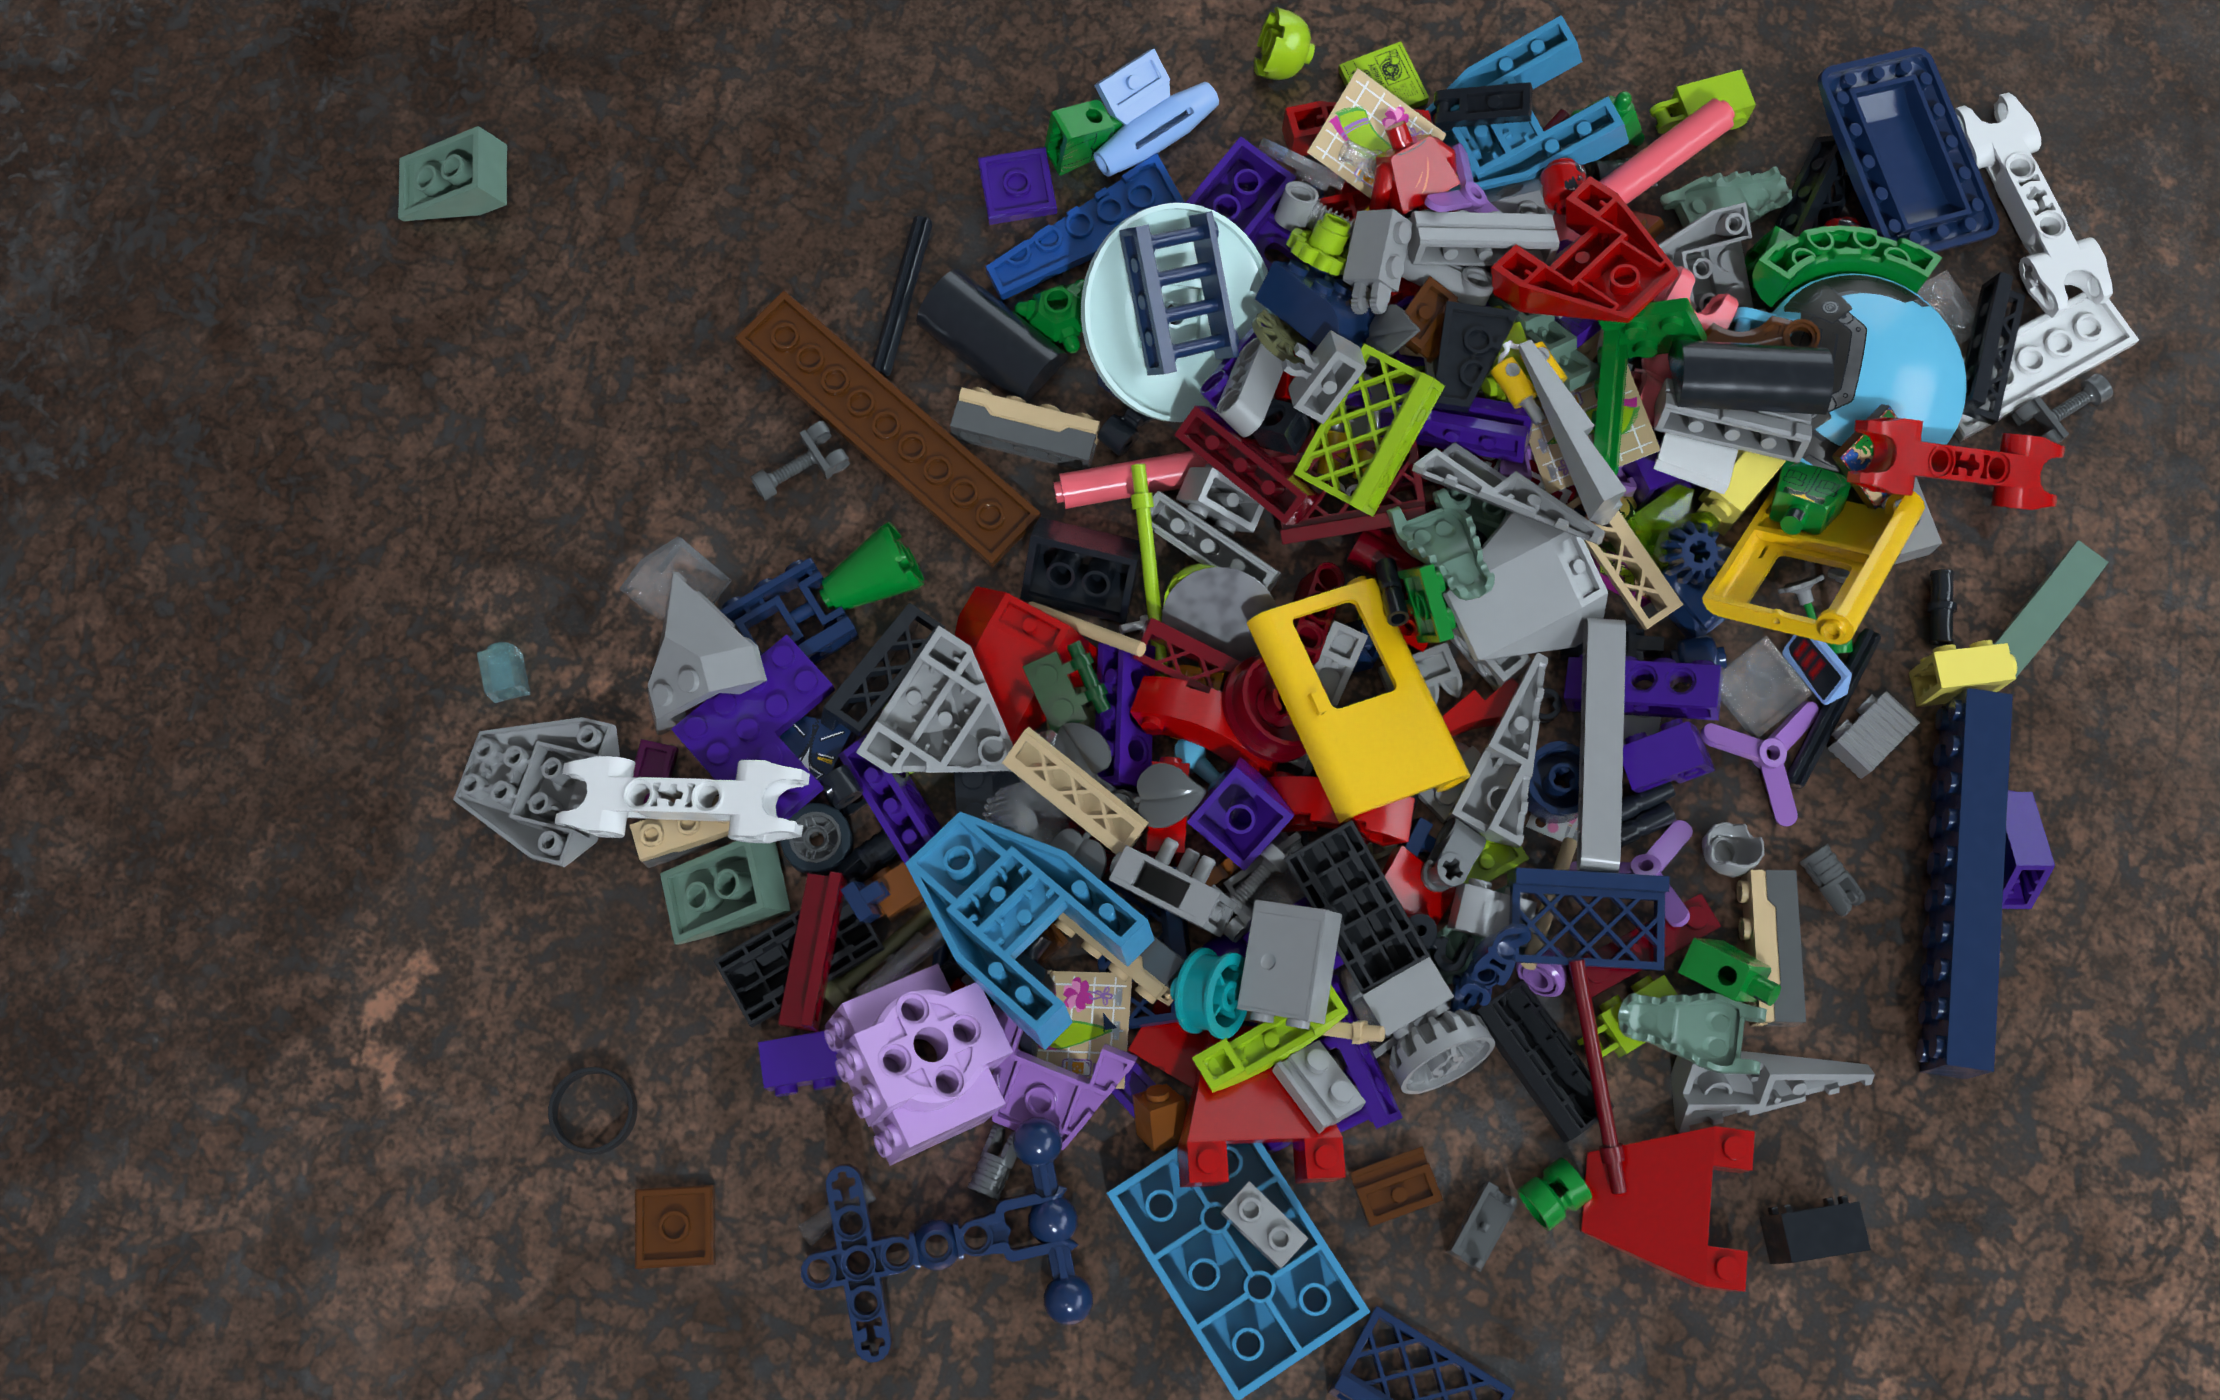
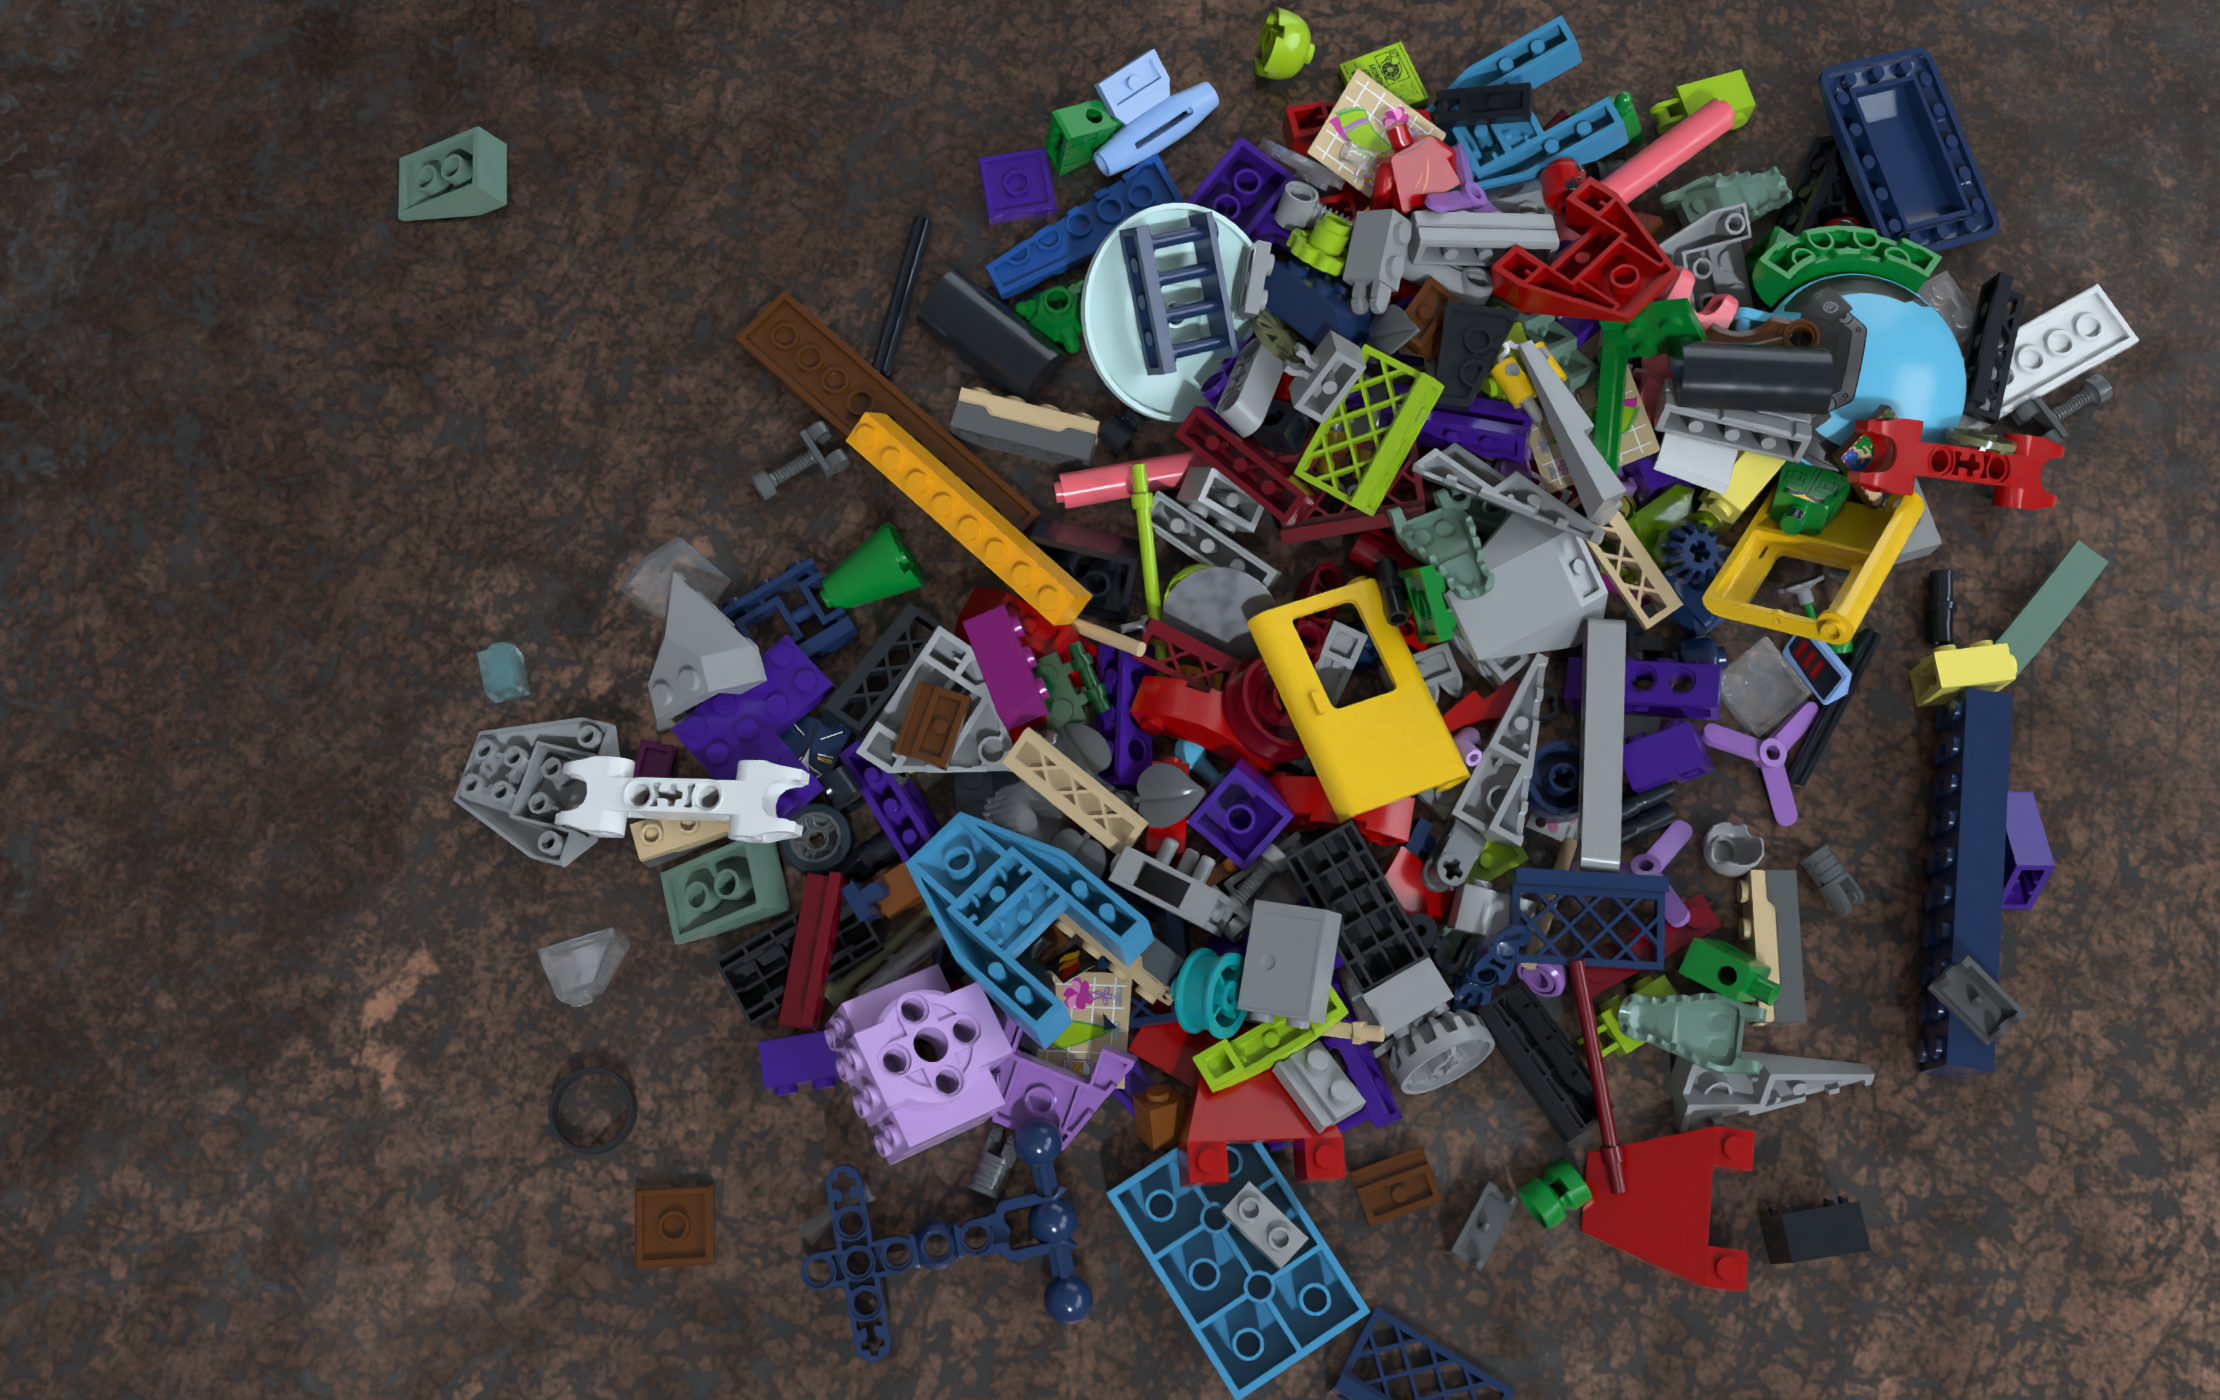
(584, 965): none -> clear slope
(932, 725): none -> reddish brown plate
(969, 518): none -> light orange brick
(1007, 666): none -> magenta brick
(1070, 964): none -> black sticker
(1251, 294): none -> light grey plate
(1465, 742): none -> lavender arm
(1872, 734): light grey brick -> none
(1976, 1000): none -> dark grey hinge
(1982, 439): none -> olive wheel
(2054, 256): white piece -> none

